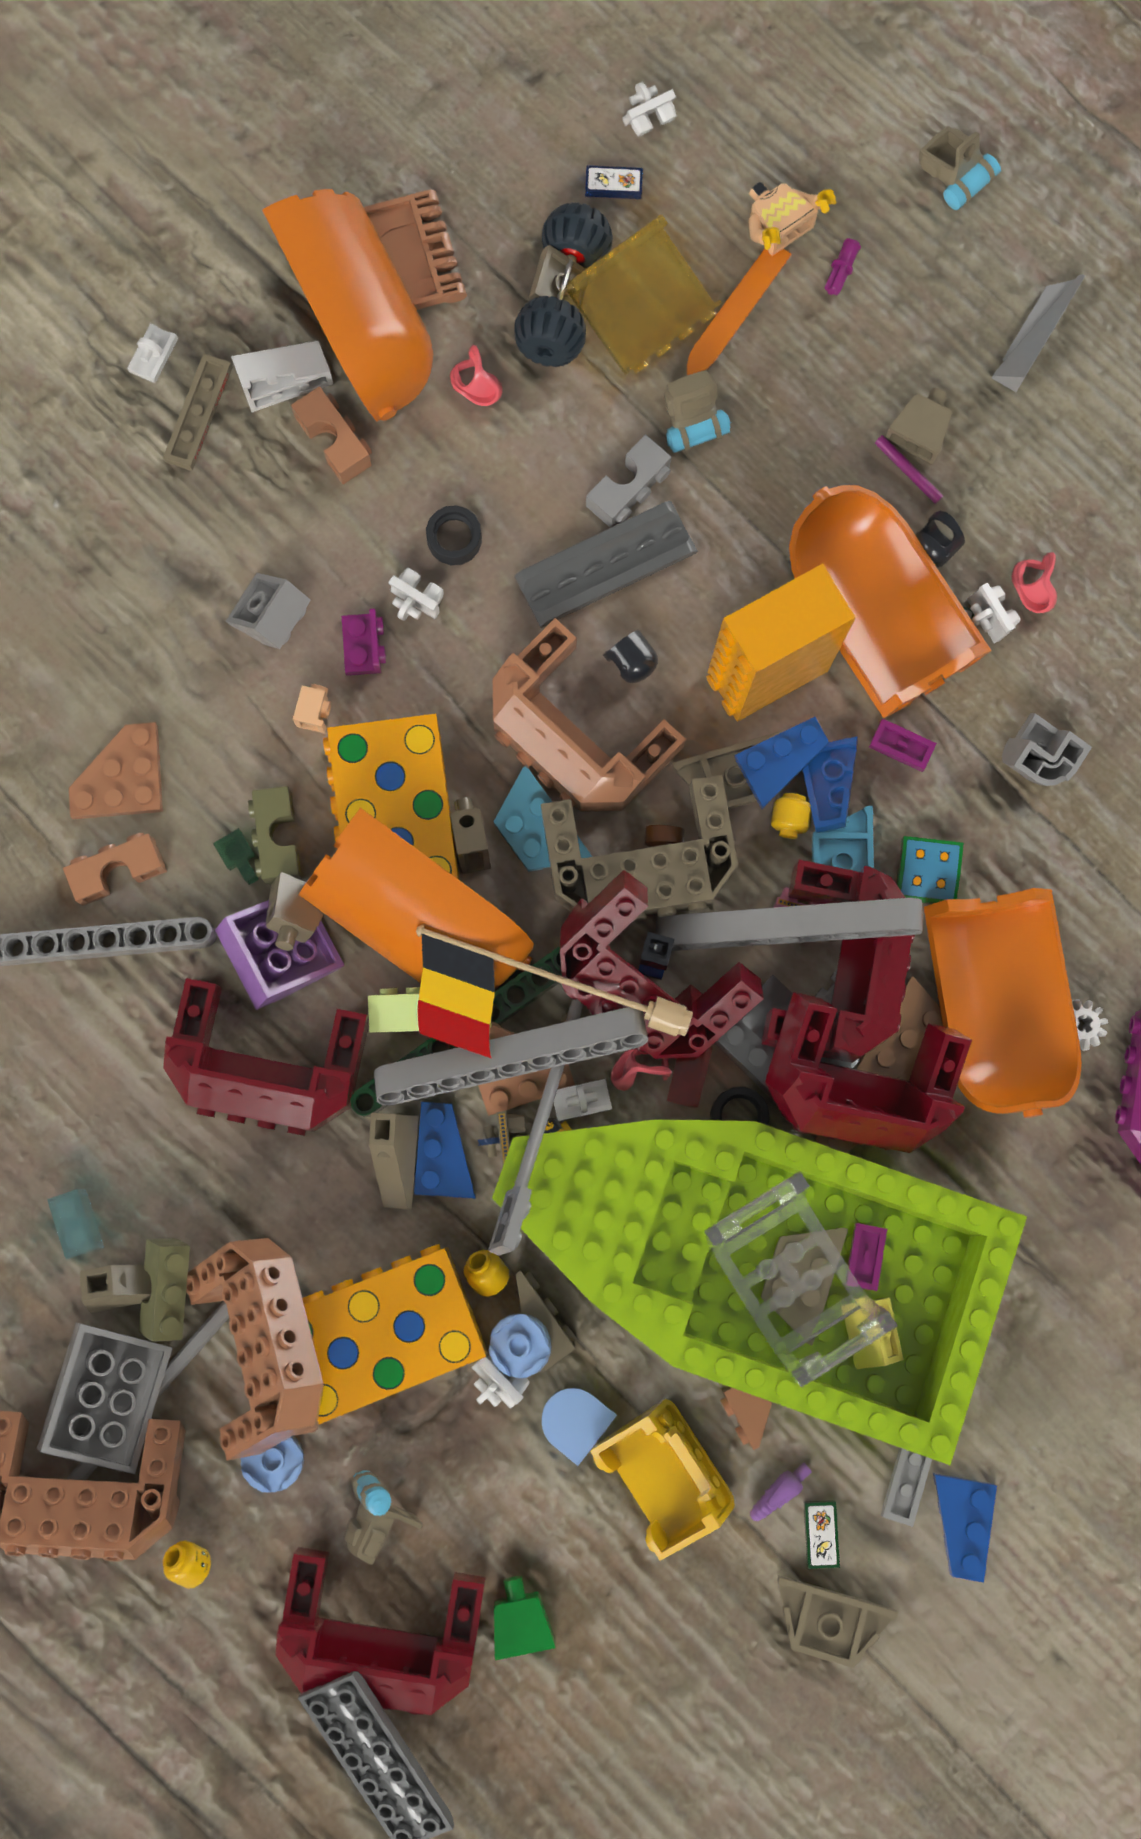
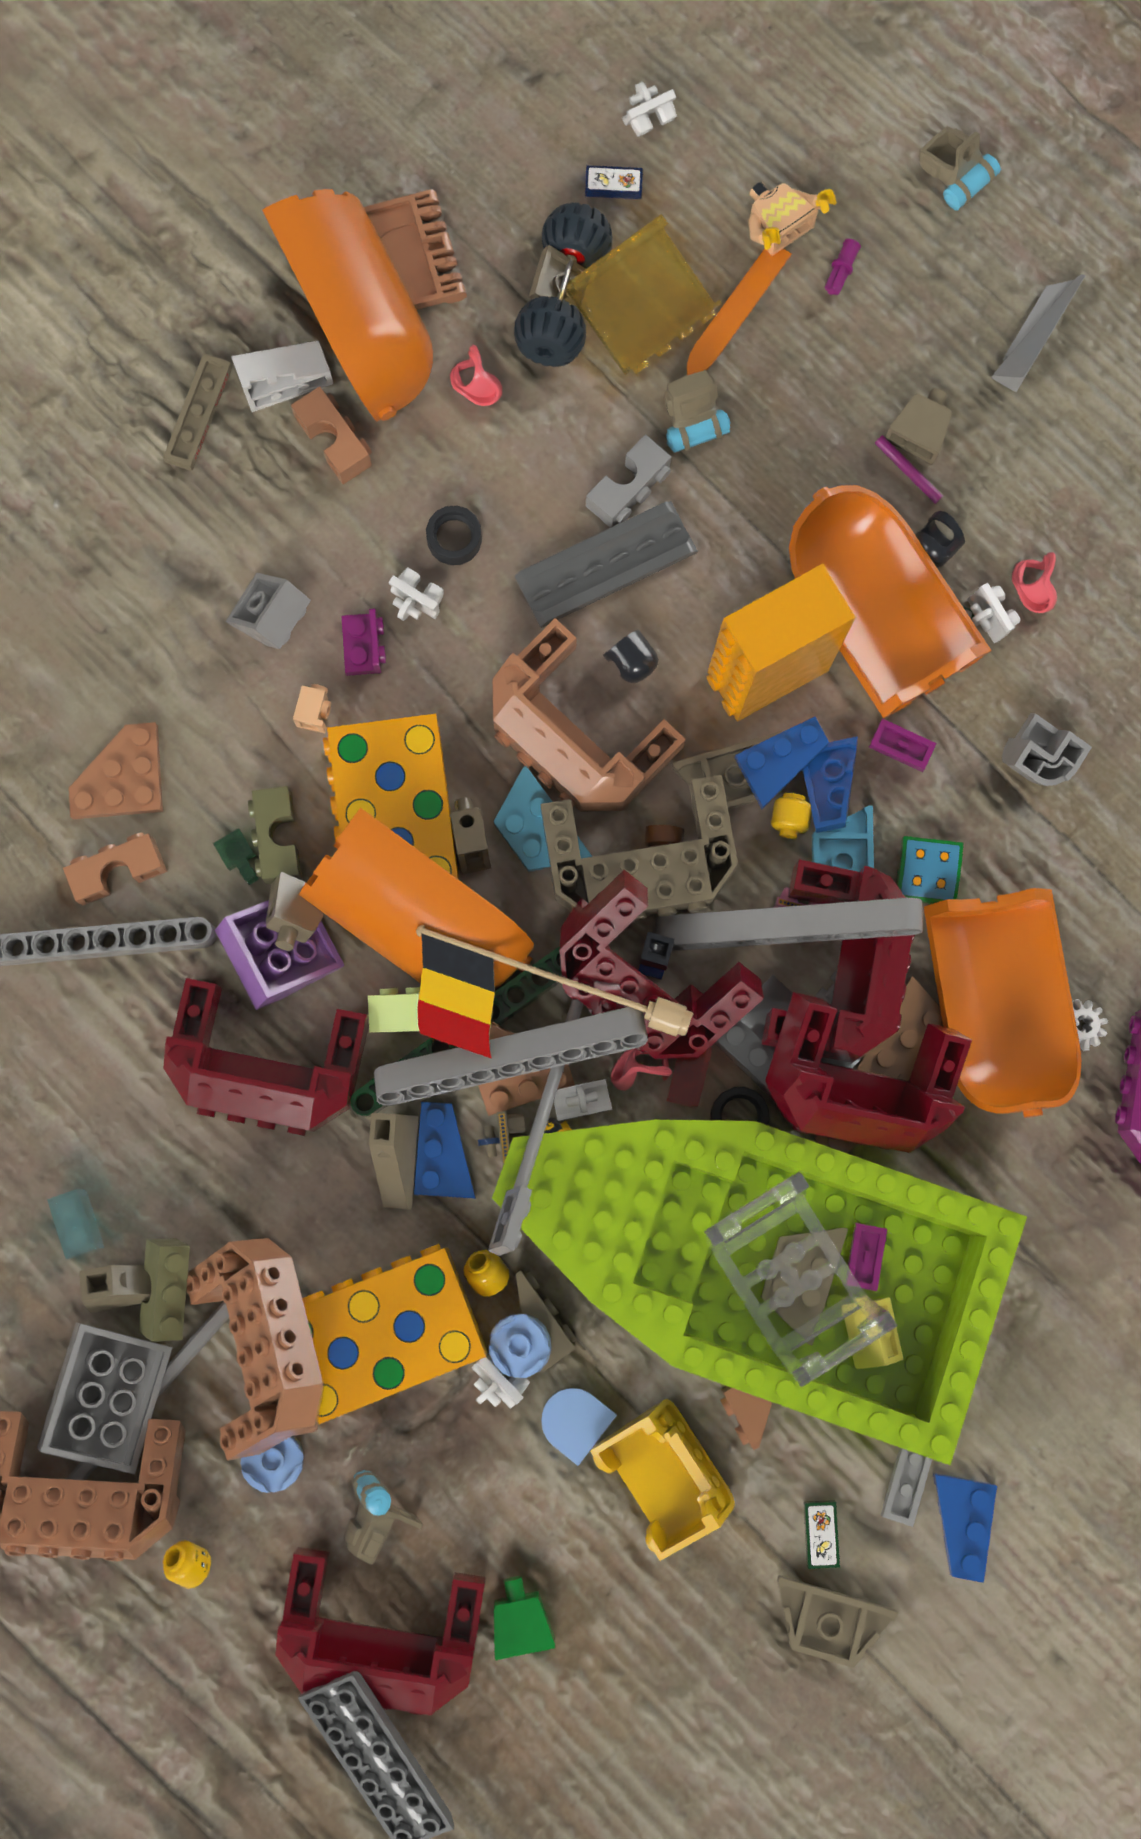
(152, 353): white hips -> none
(780, 1492): medium lavender piece -> none

